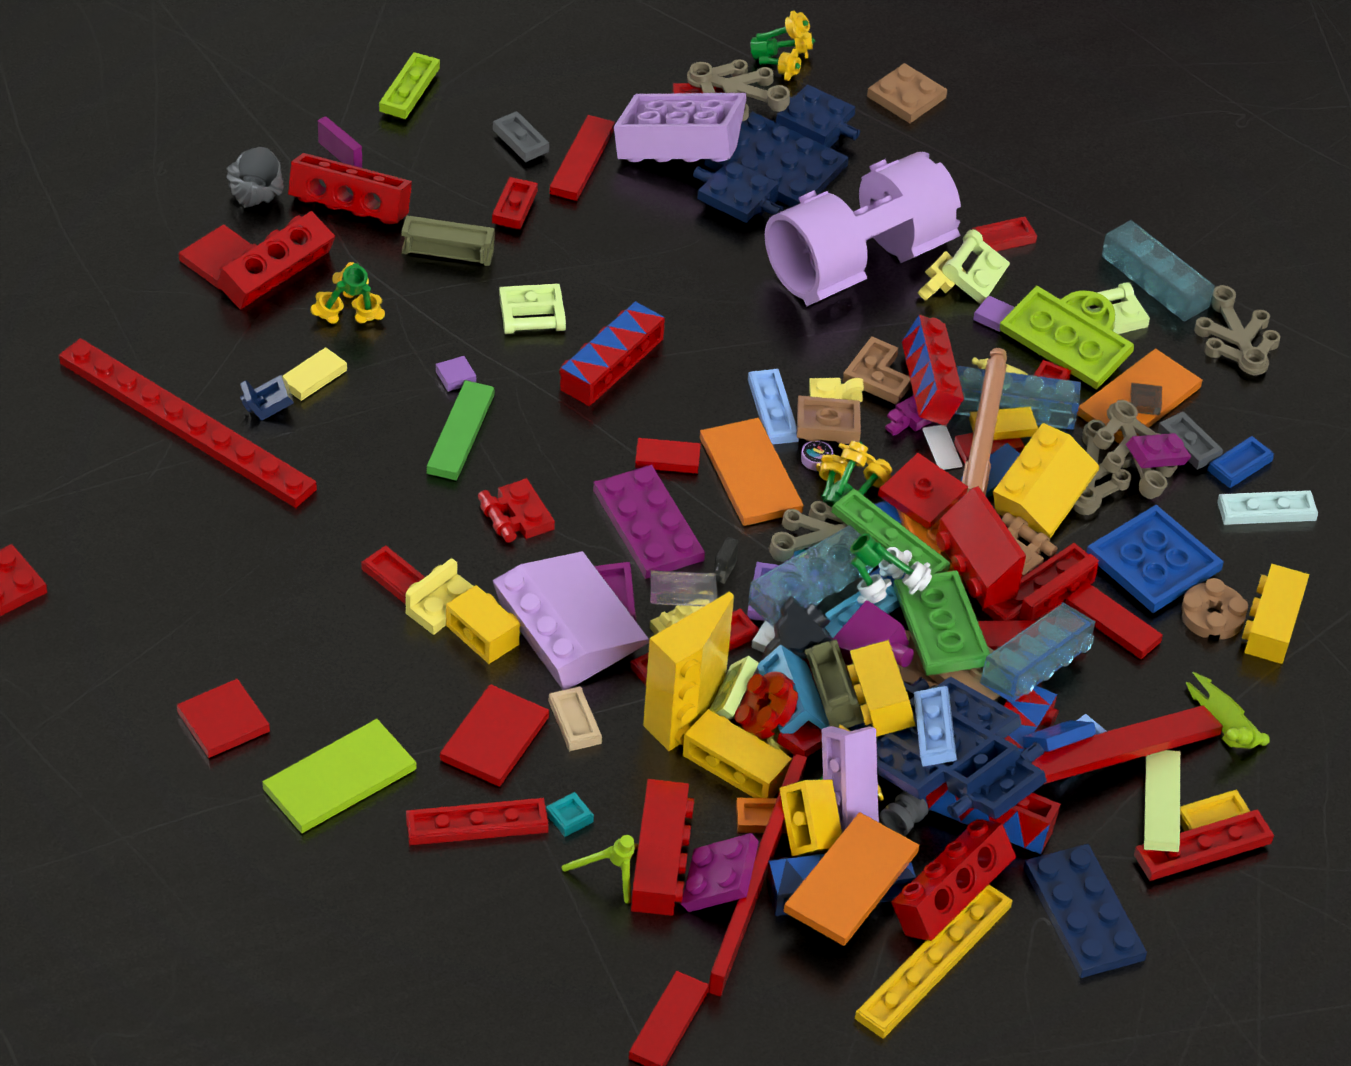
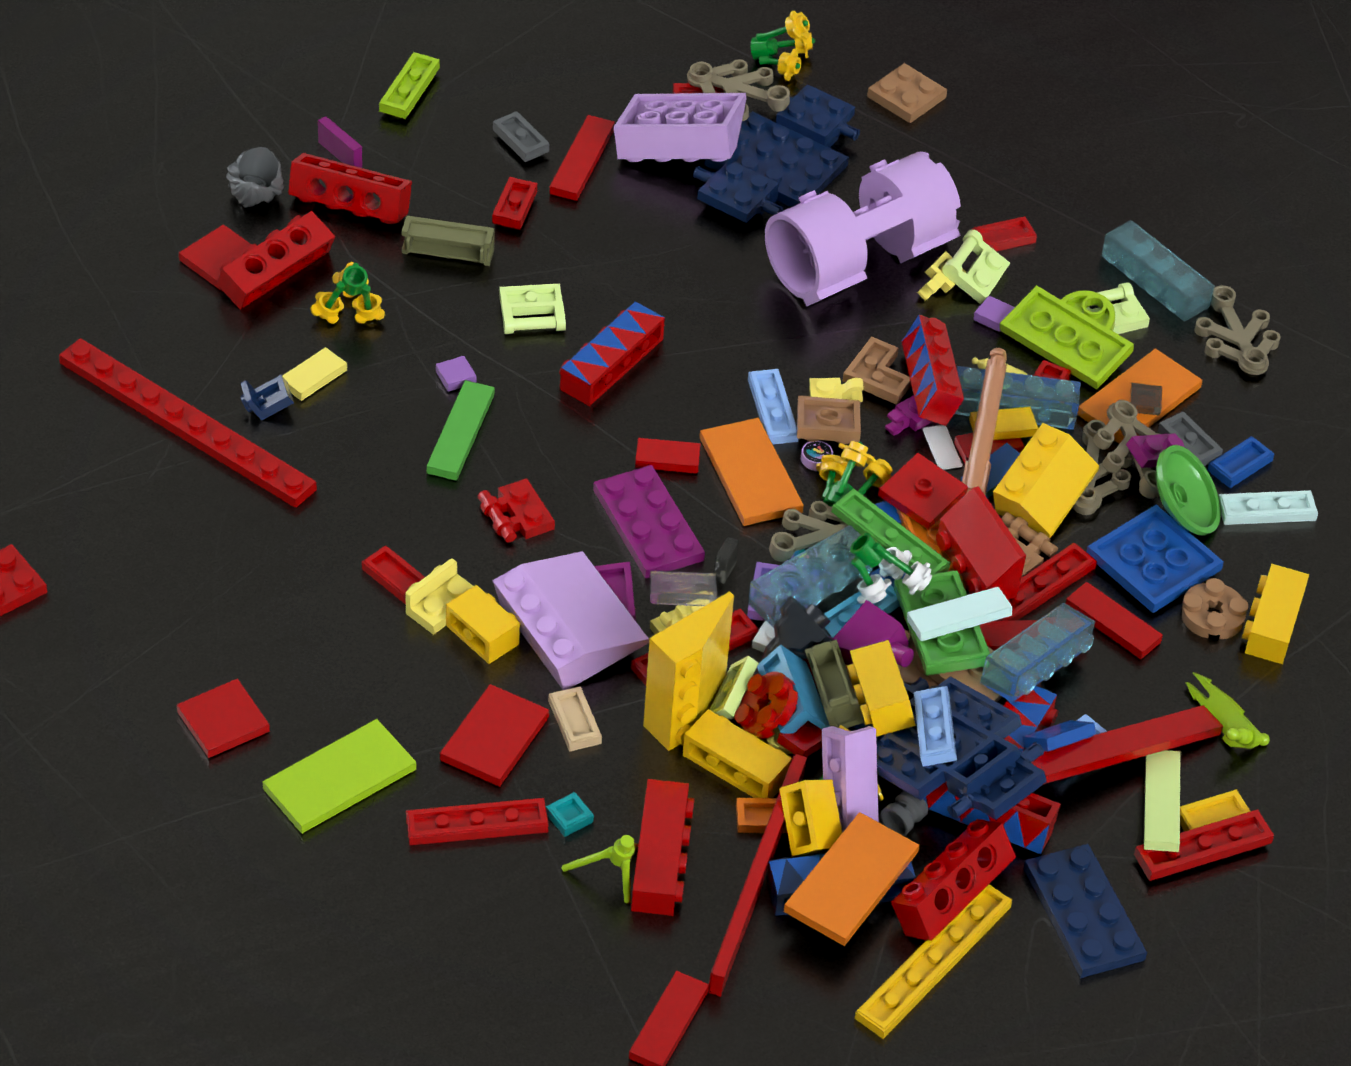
(720, 872): magenta plate -> none
(959, 613): none -> light aqua tile
(1058, 589): red tile -> none
(1187, 490): none -> bright green dish

